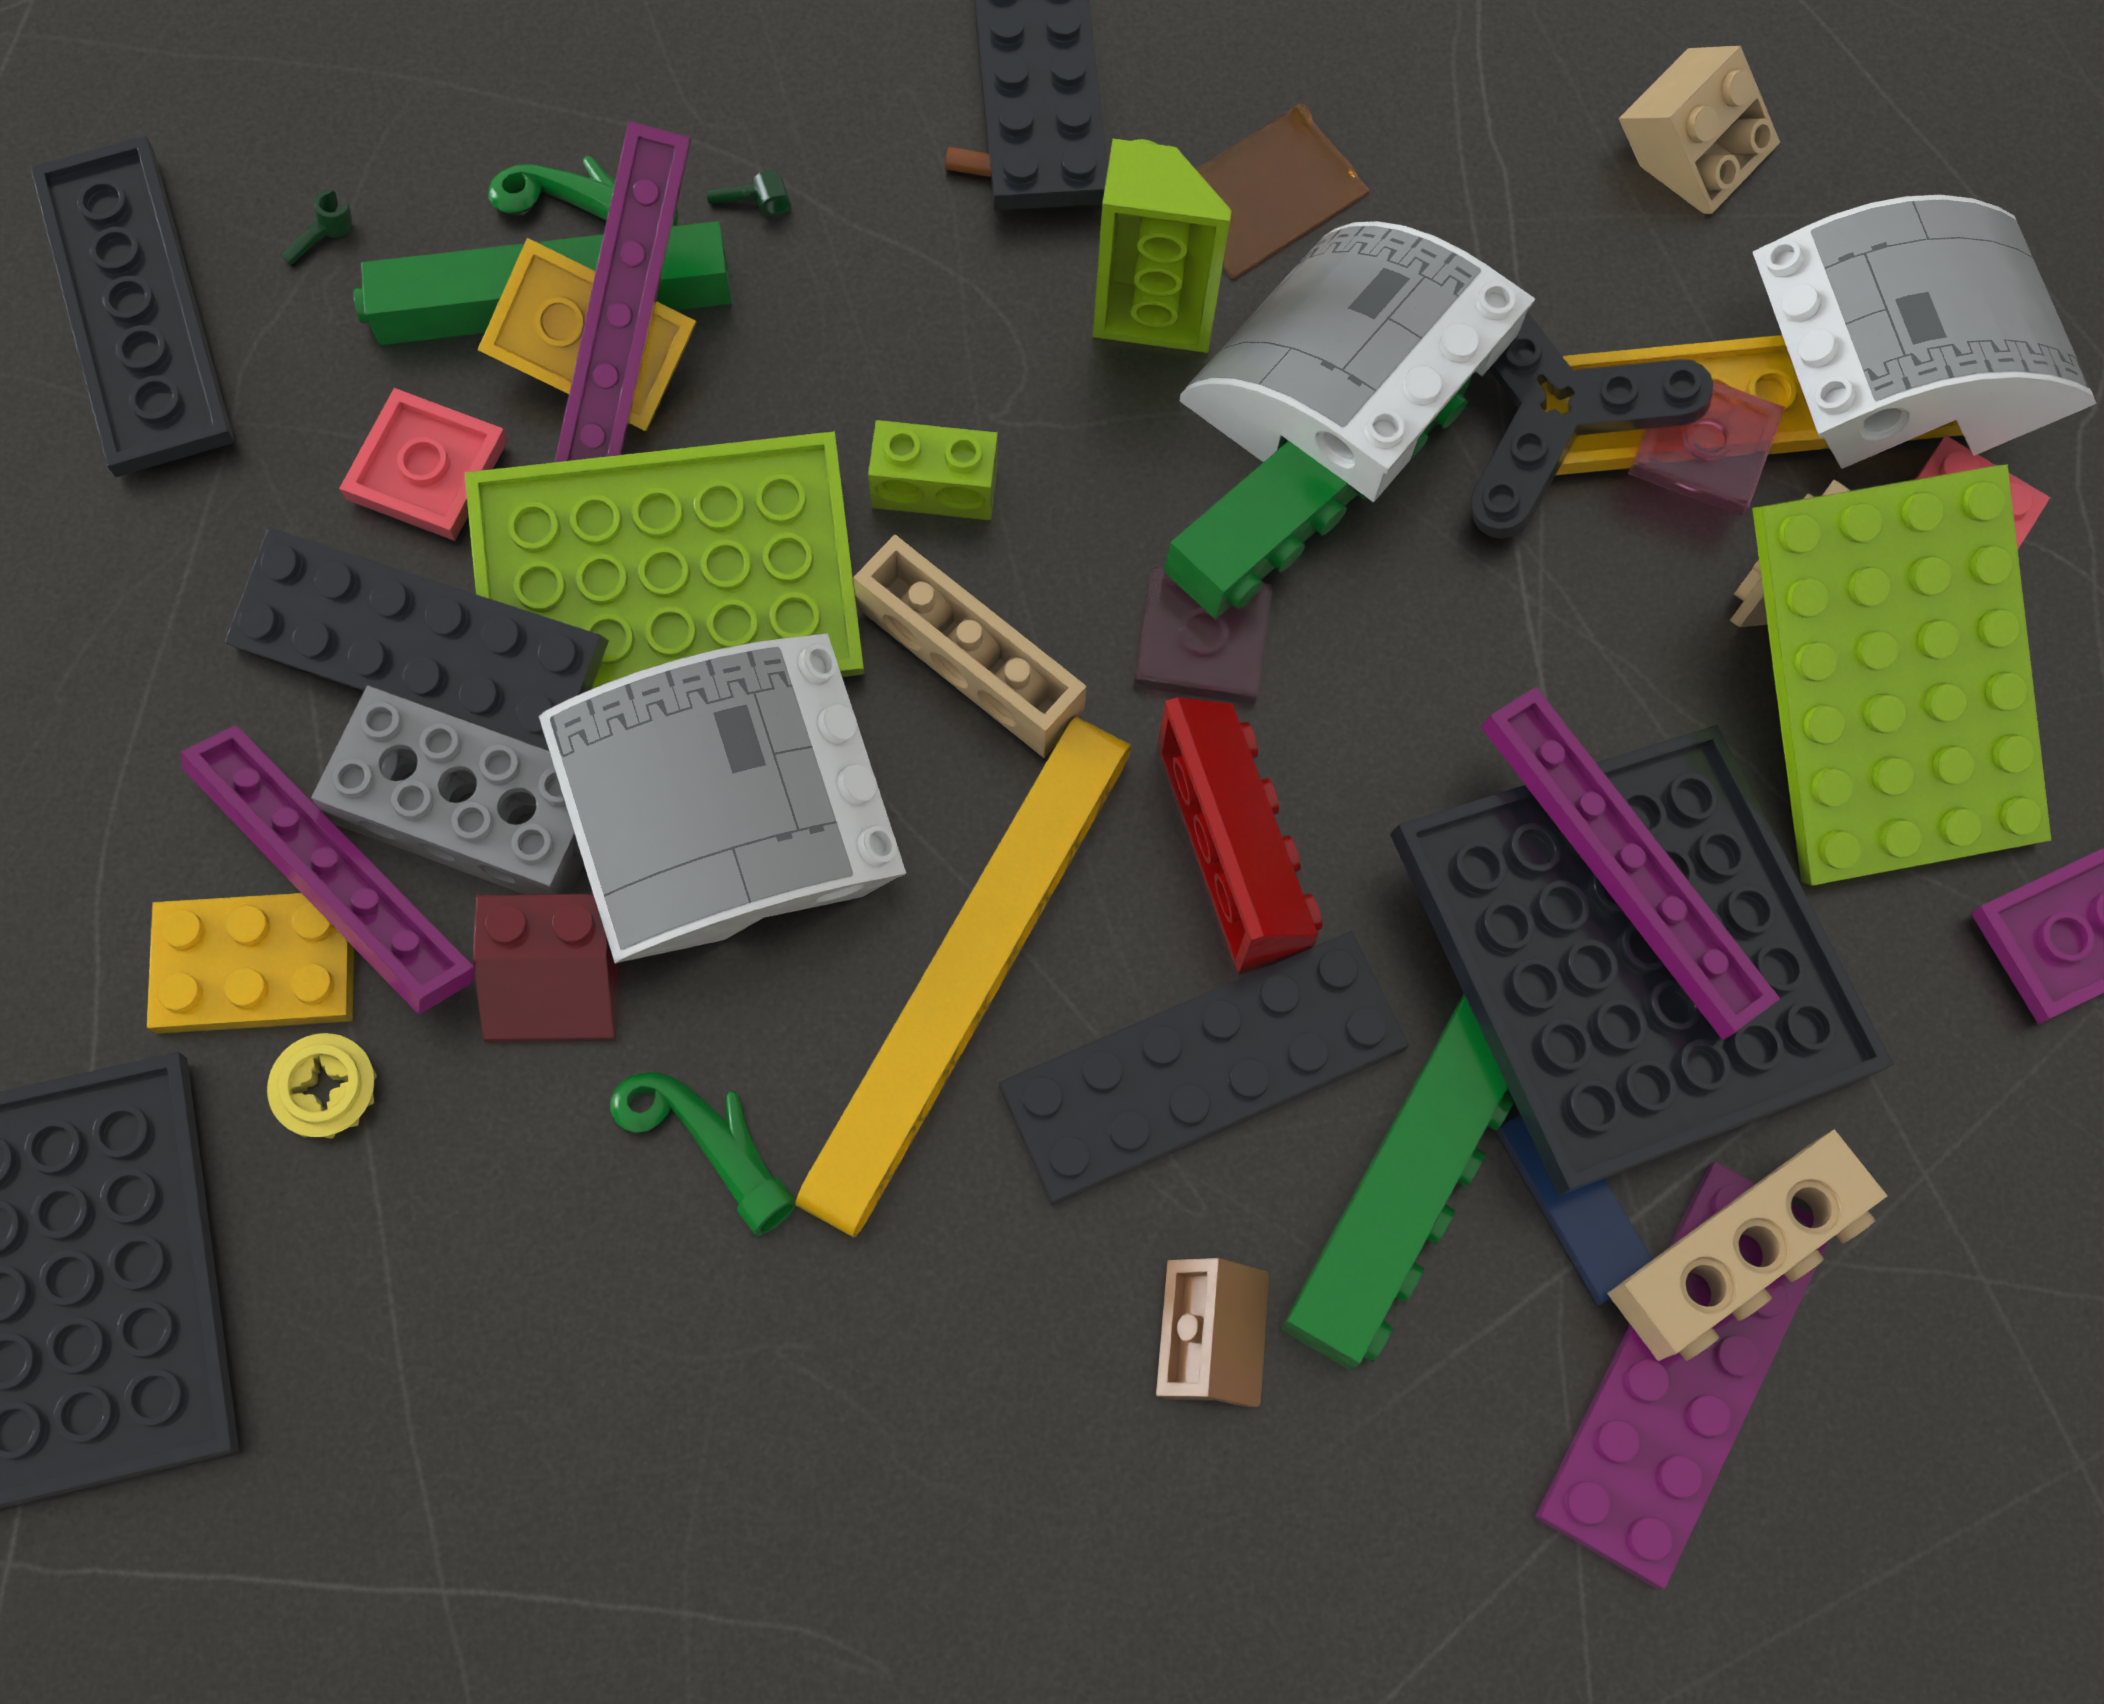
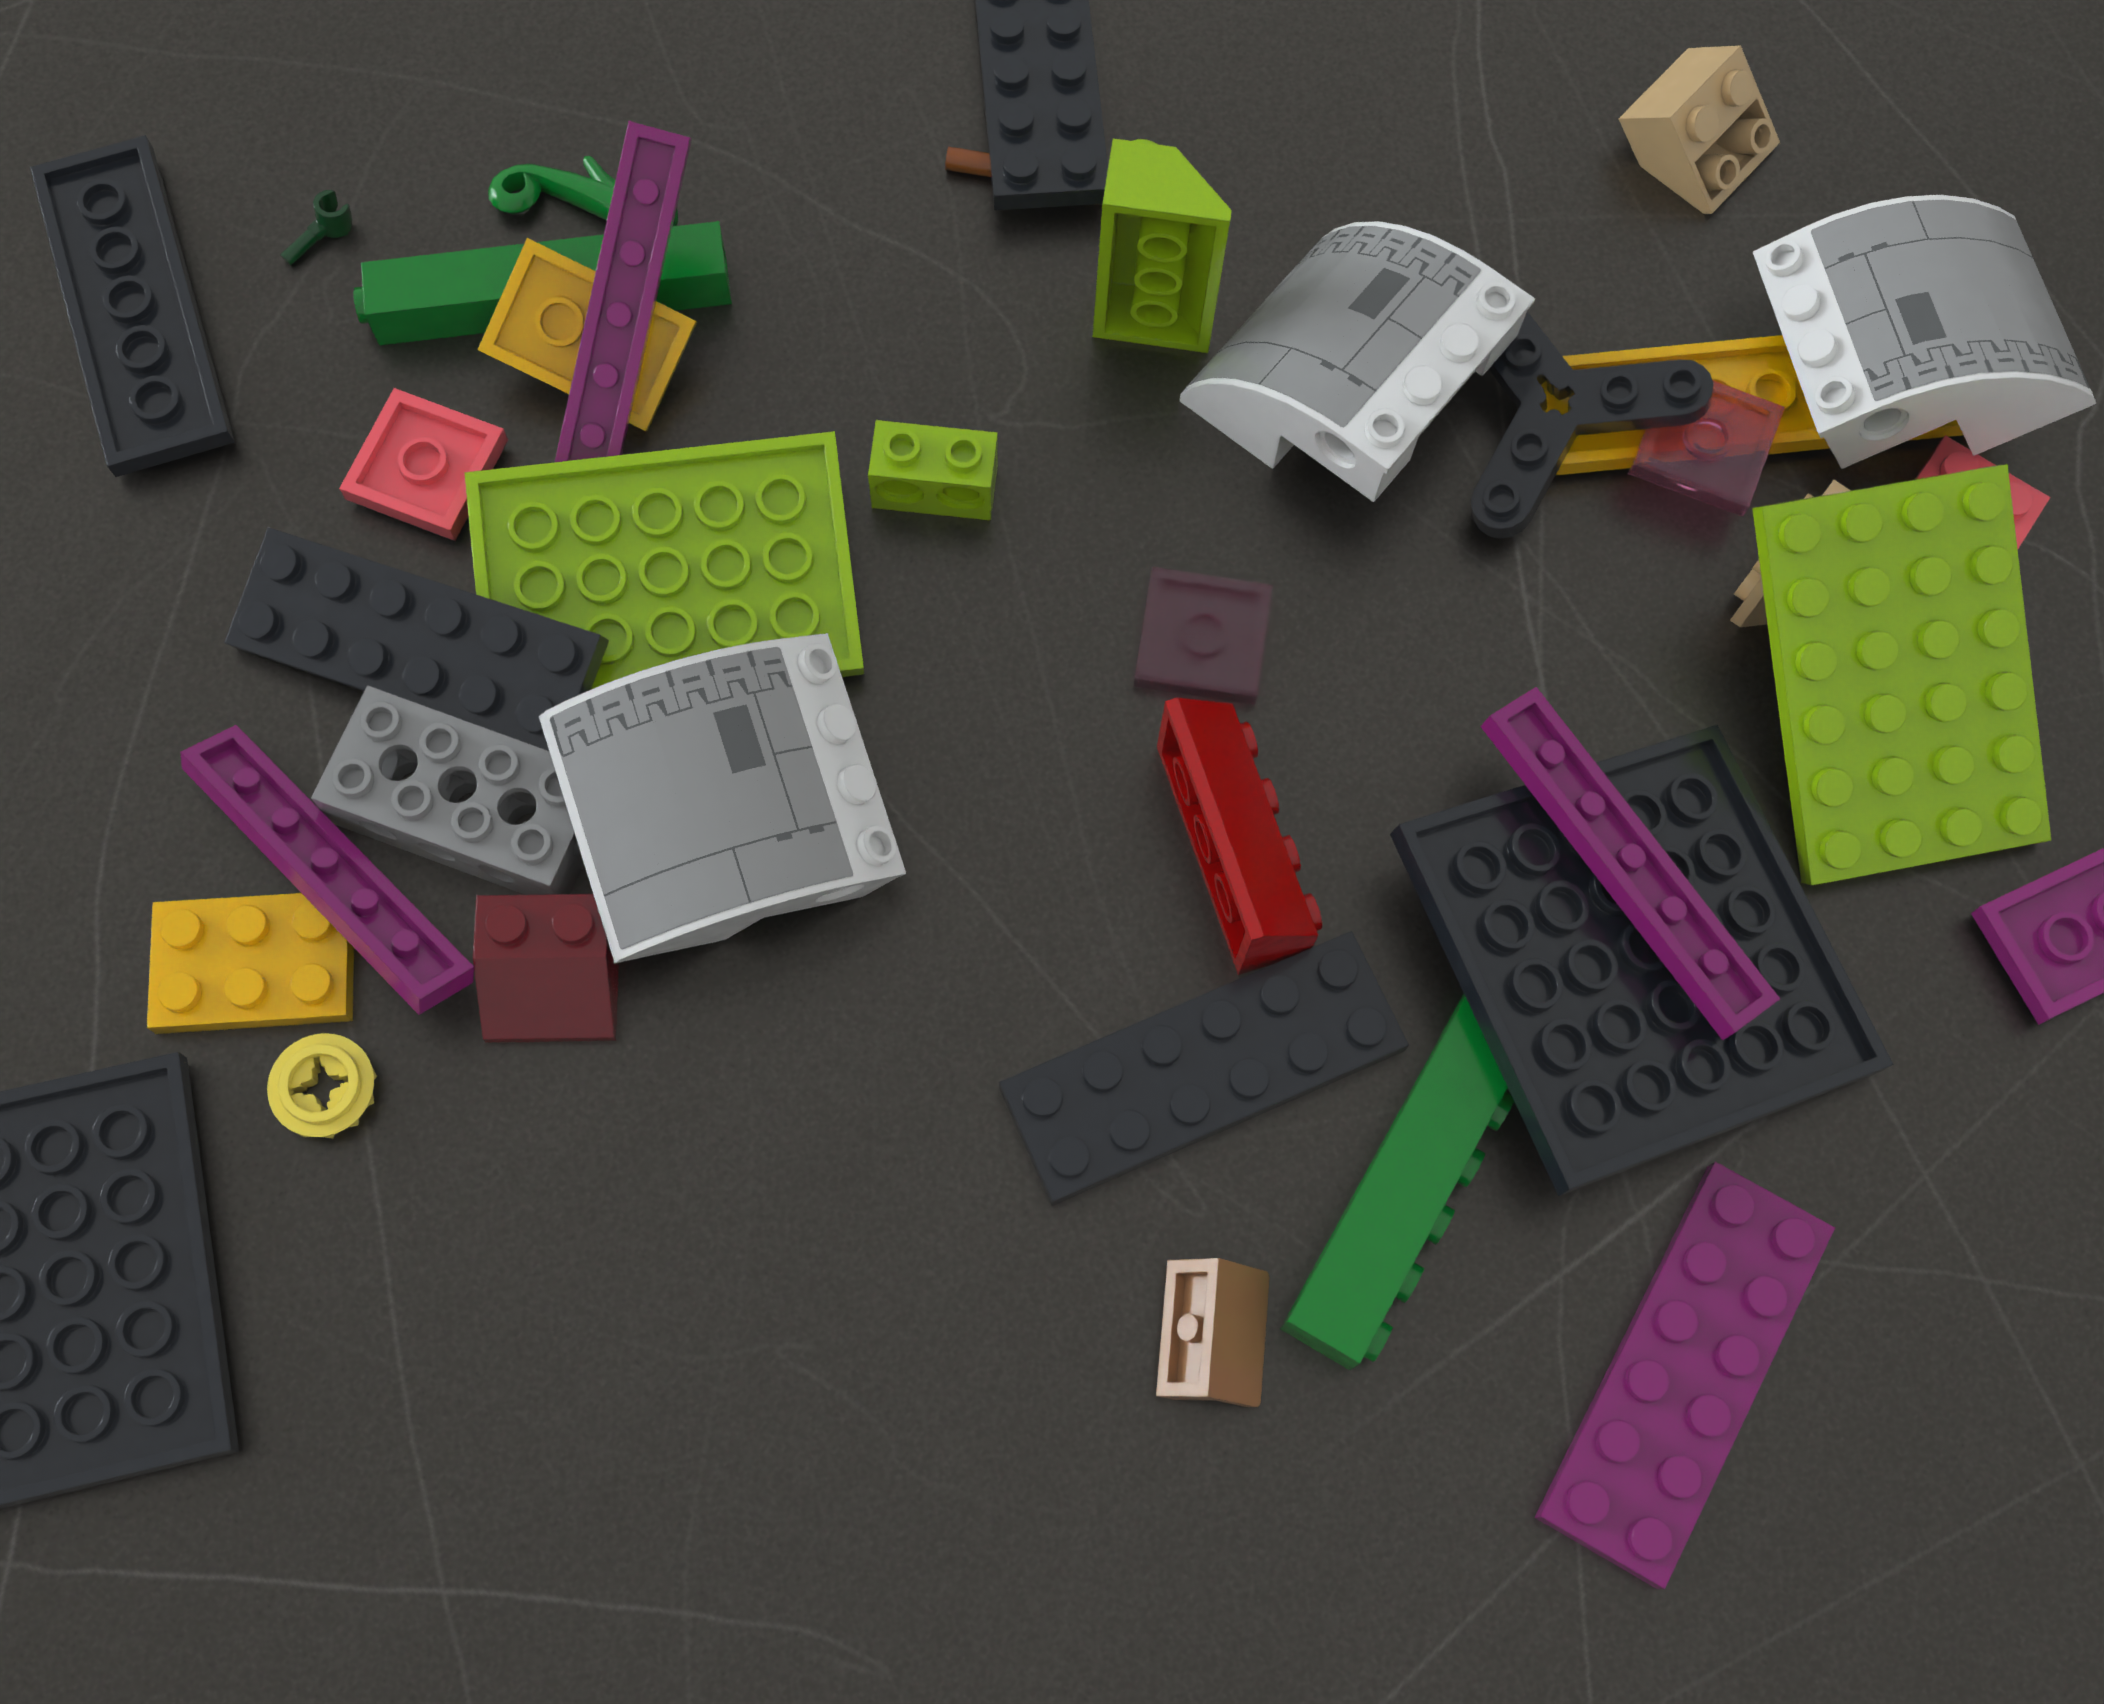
(728, 1145): green plant -> none
(766, 189): dark green hand -> none
(962, 979): yellow beam -> none
(969, 645): tan brick -> none
(1266, 523): green brick -> none
(1279, 187): clear orange piece -> none
(1585, 1220): dark blue tile -> none
(1820, 1174): tan brick -> none

